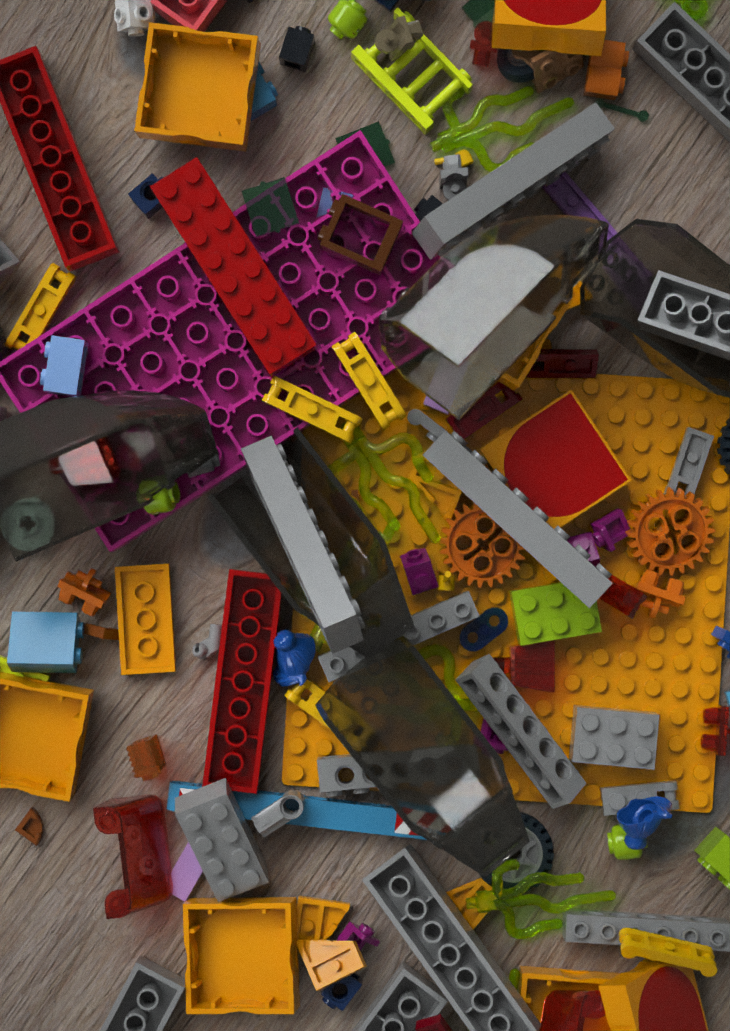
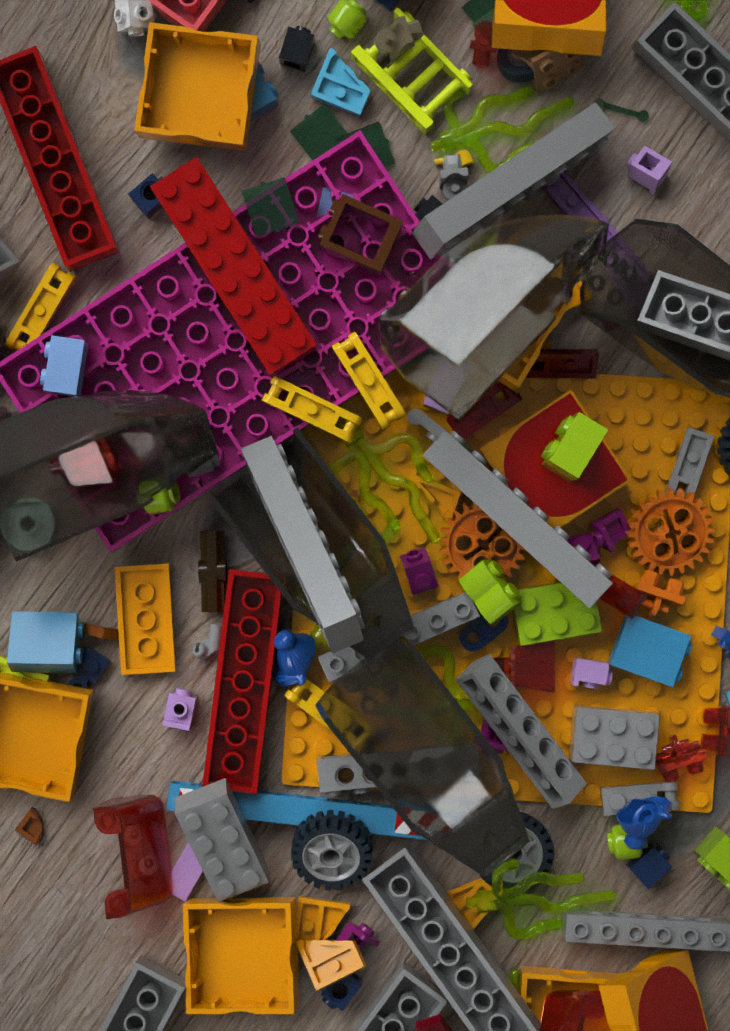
(85, 587): orange hips -> none
(91, 669): none -> dark blue plate
(146, 757): clear orange brick -> none
(184, 720): none -> lavender brick
(212, 571): none -> dark brown piece
(277, 813): light grey piece -> none
(319, 132): none -> clear green piece
(331, 868): none -> wheel
(340, 86): none -> medium azure wing
(446, 581): yellow hand -> none
(490, 590): none -> lime brick
(574, 446): none -> lime brick
(590, 672): none -> lavender brick
(604, 71): orange brick -> none
(648, 168): none -> lavender brick
(650, 650): none -> dark azure brick
(650, 865): none -> dark blue brick
(667, 950): yellow plate -> none
(679, 755): none -> clear red hips

